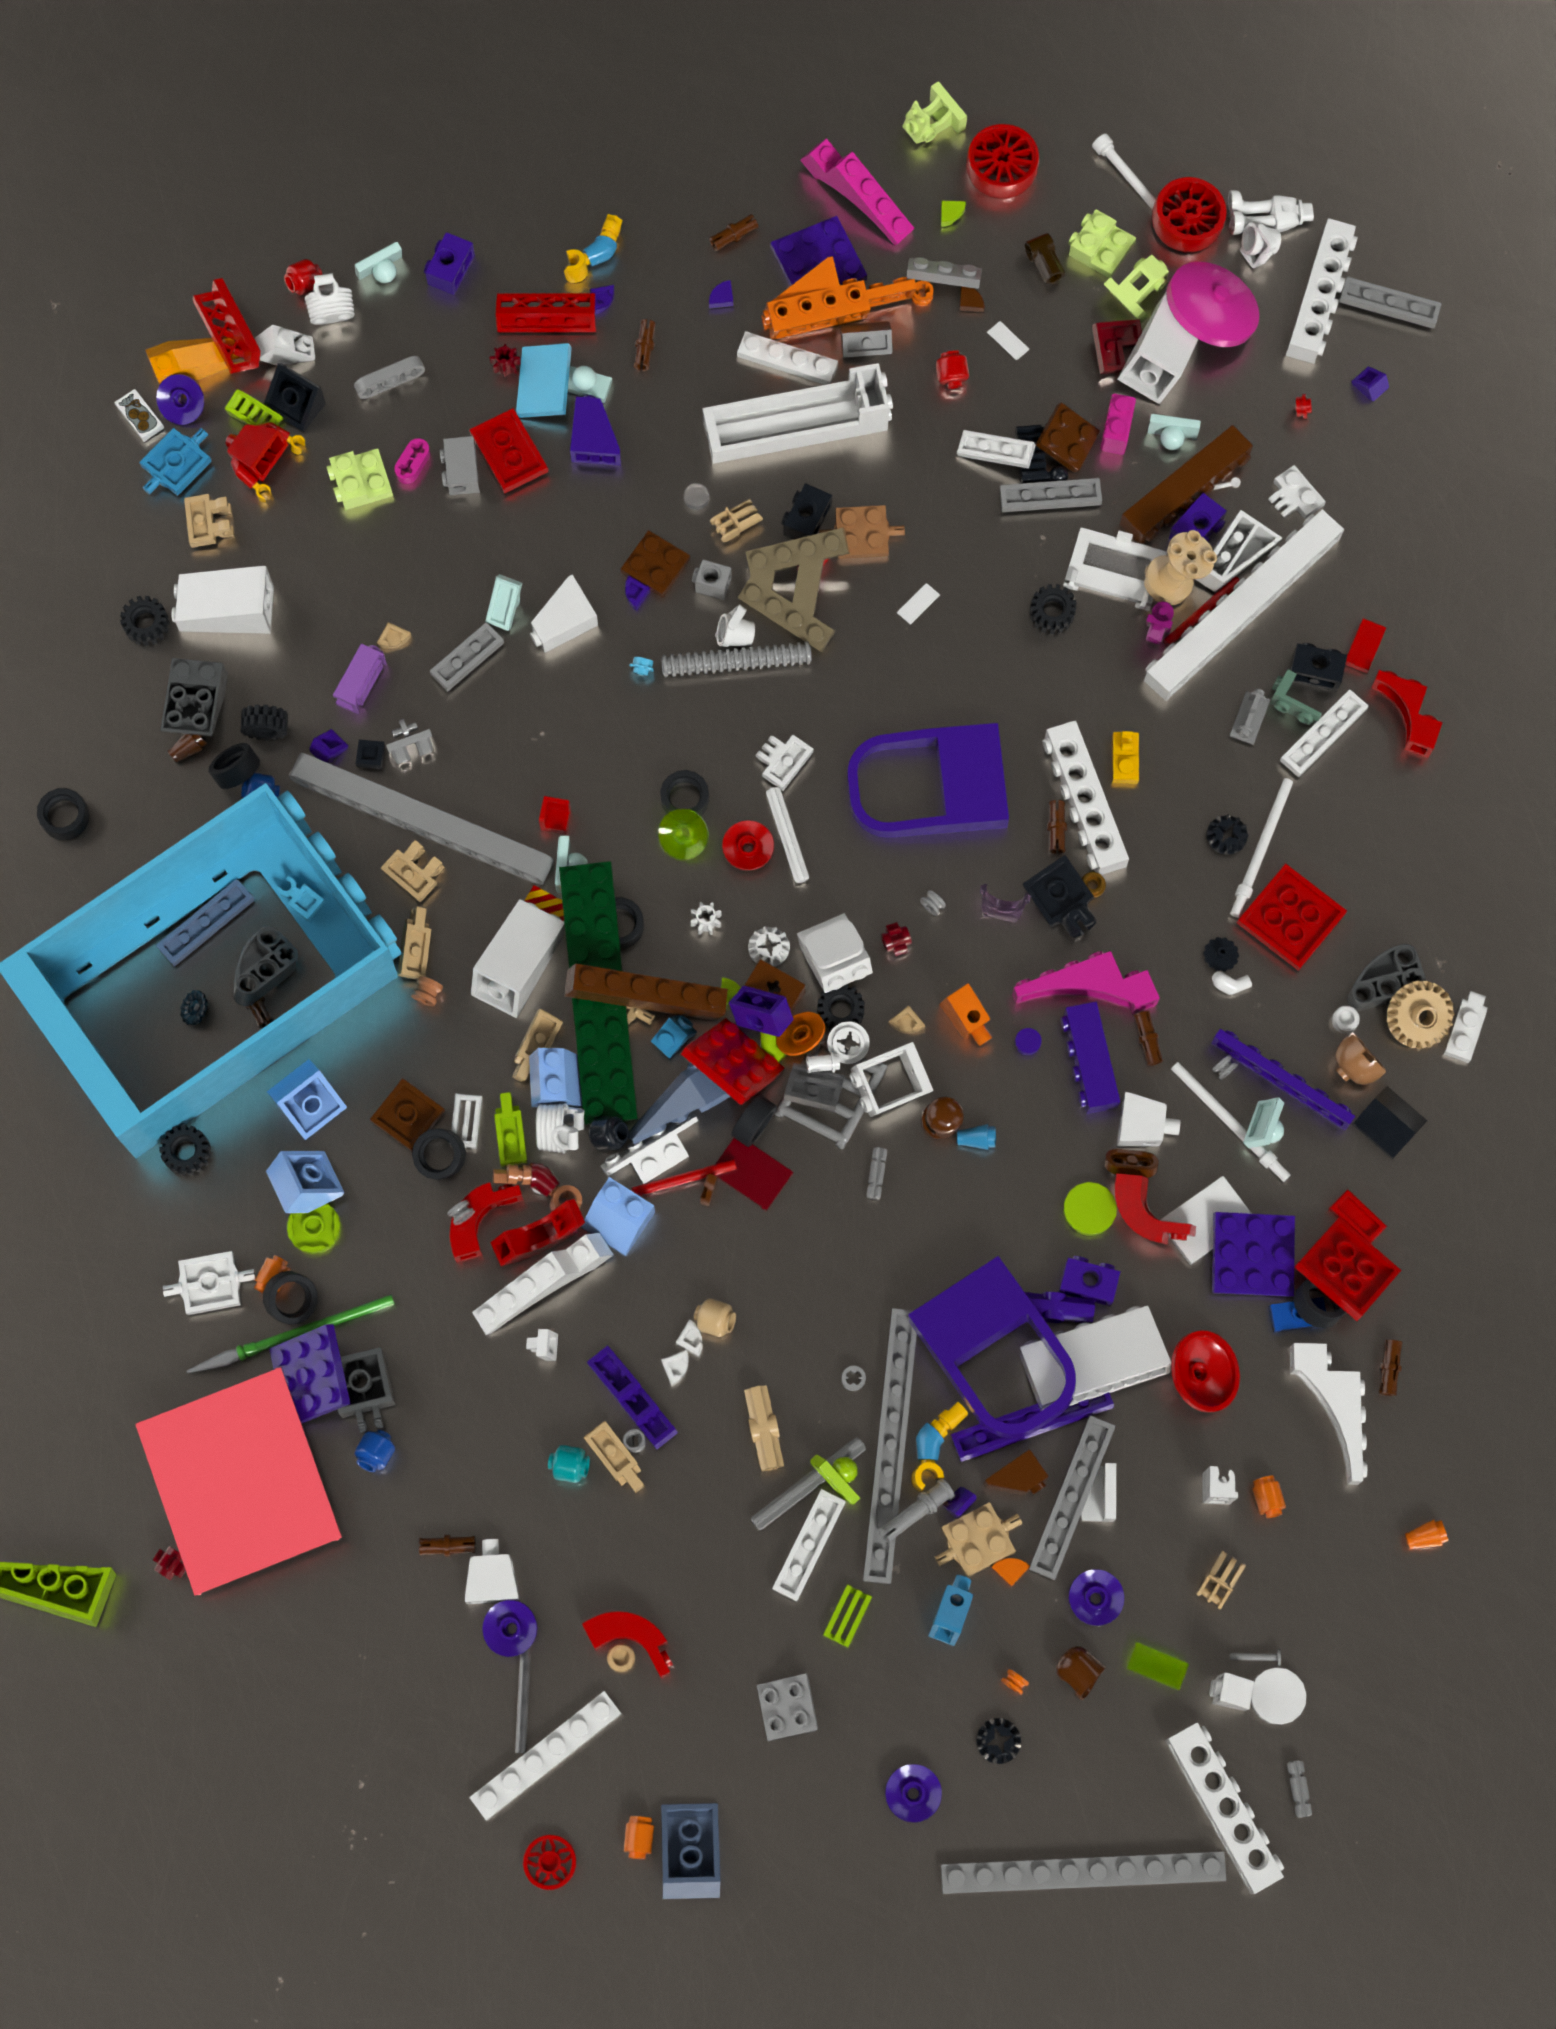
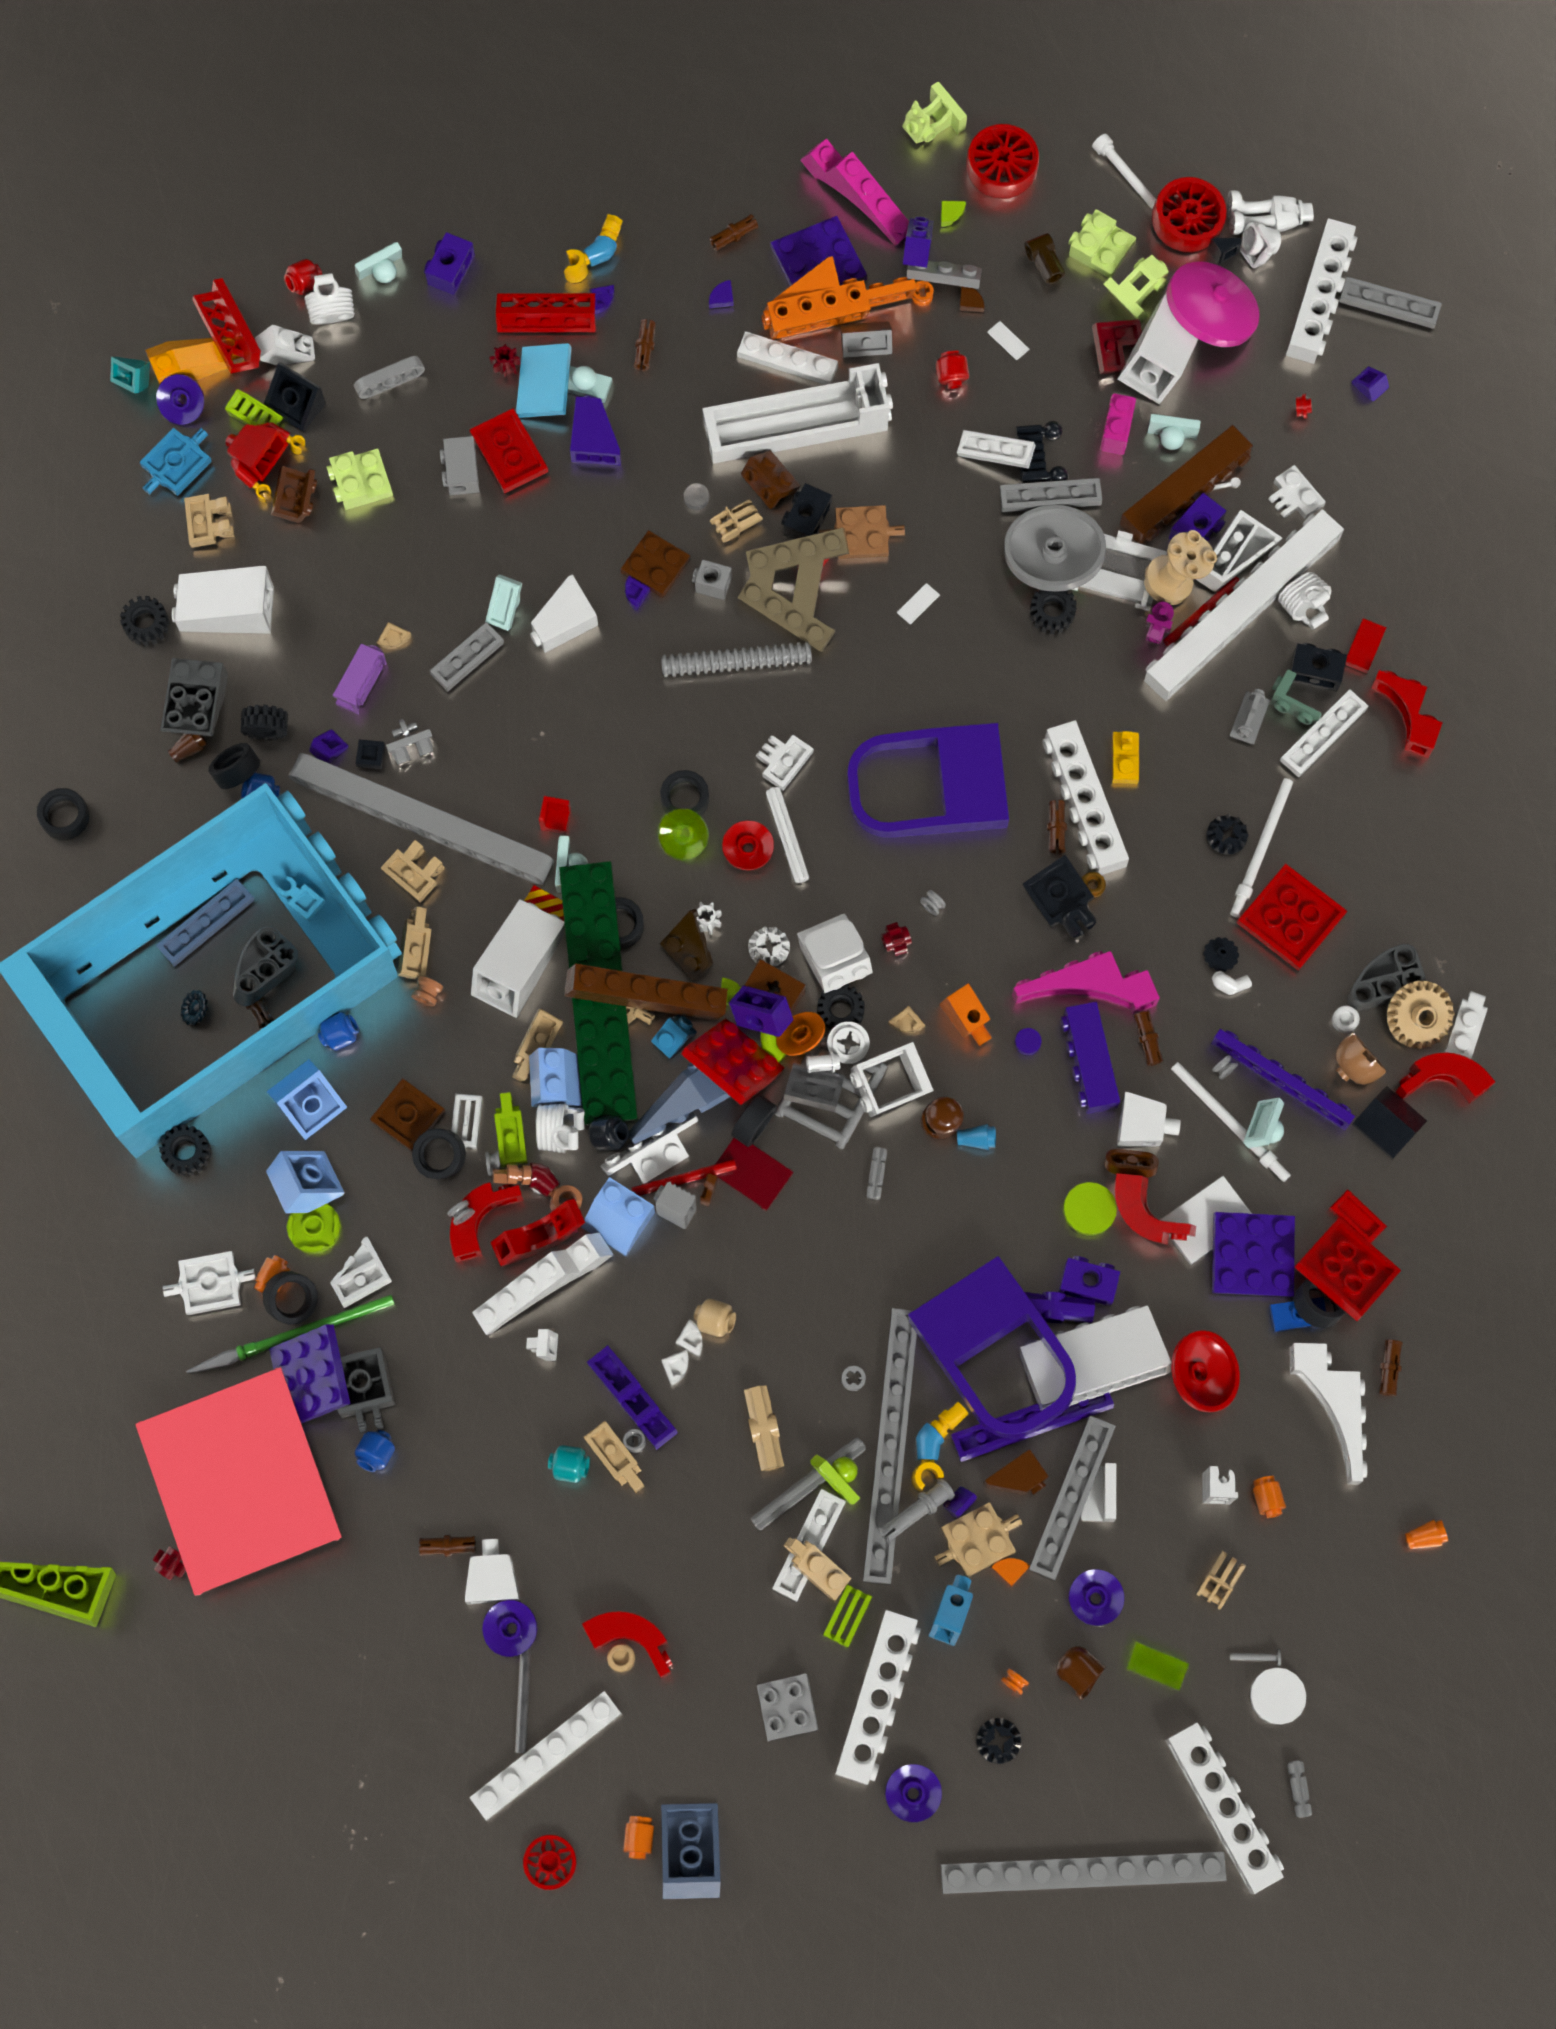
(130, 373): none -> teal slope
(139, 415): tile -> none
(293, 494): none -> reddish brown bracket
(338, 1031): none -> blue head
(360, 1275): none -> white wing
(407, 458): dark pink beam -> none
(492, 1162): none -> light grey bush
(642, 666): medium azure plate -> none
(675, 1204): none -> light grey brick
(688, 947): none -> dark brown wing
(734, 630): white piece -> none
(769, 478): none -> reddish brown bracket
(817, 1567): none -> tan hinge
(849, 1766): none -> white brick
(918, 242): none -> dark purple brick
(1002, 909): clear purple helmet -> none
(1055, 548): none -> light grey dish
(1067, 437): reddish brown plate -> none
(1224, 248): none -> black slope
(1231, 1691): white slope -> none
(1306, 593): none -> white piece
(1452, 1068): none -> red arch

